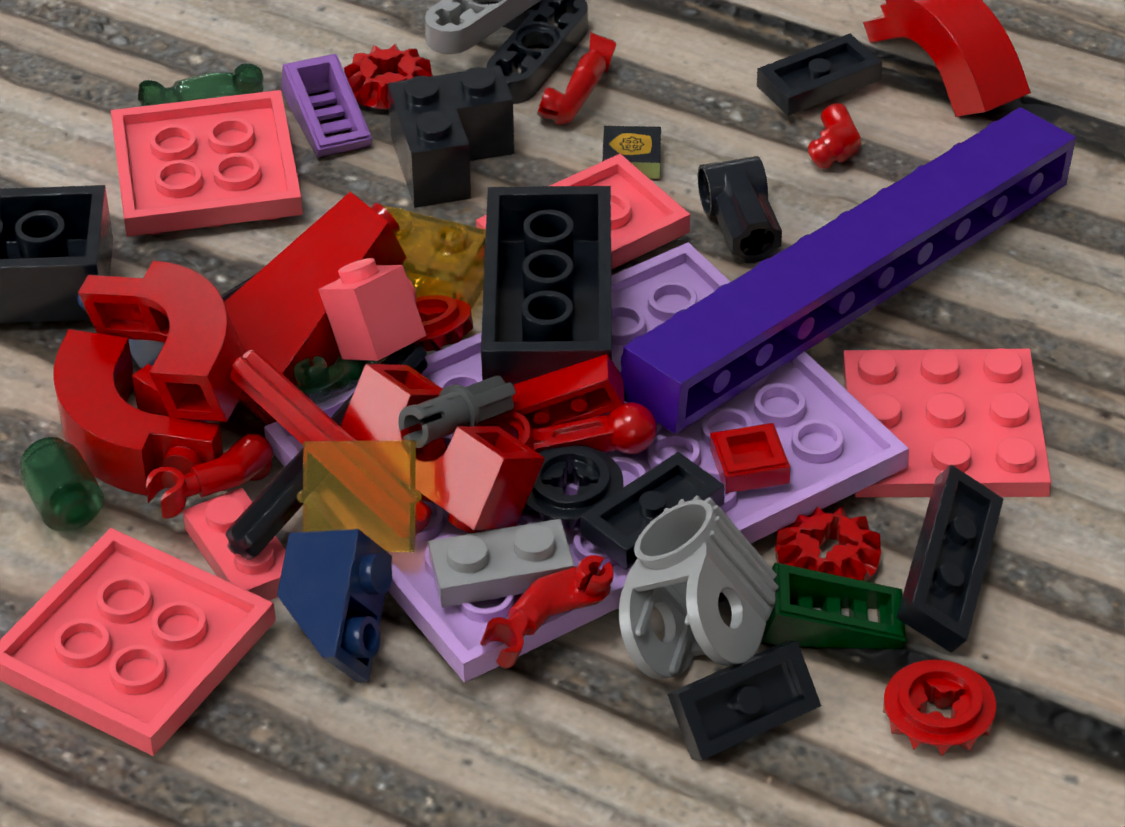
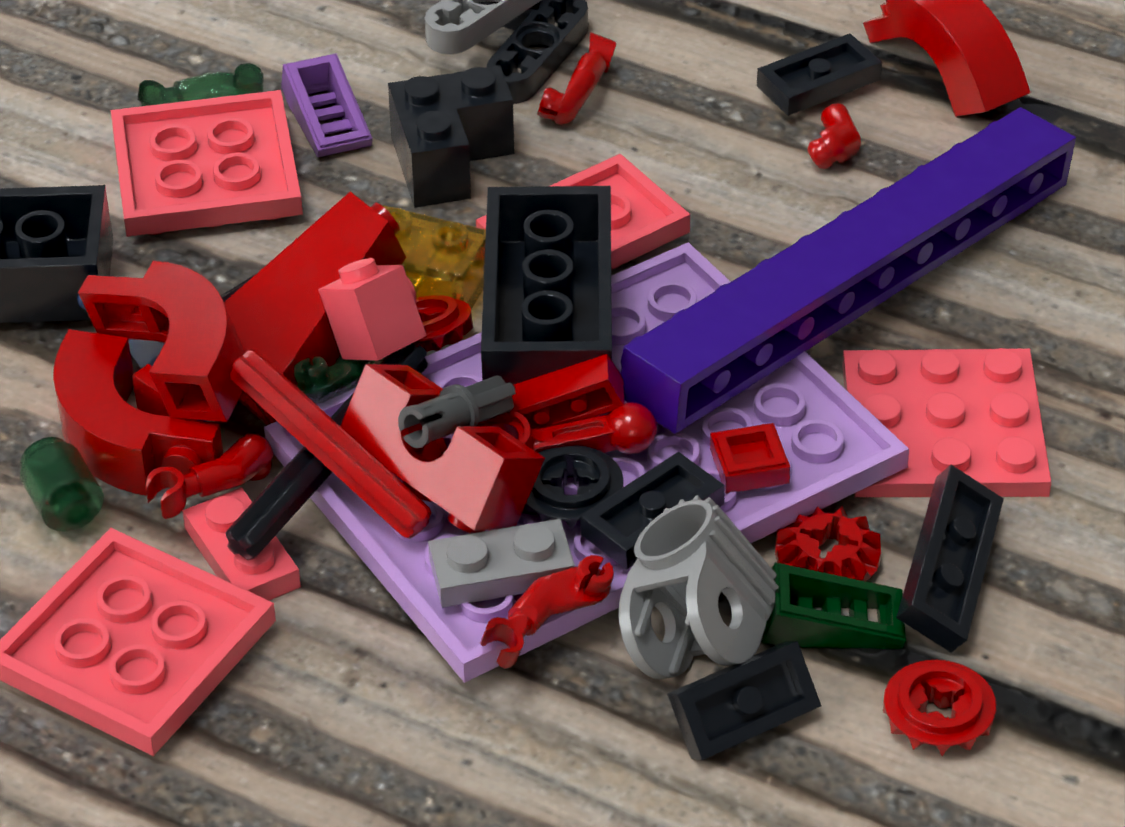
(337, 594): dark blue slope -> none
(363, 489): clear yellow piece -> none
(373, 89): red gear -> none
(637, 144): tile -> none
(739, 199): black piece -> none

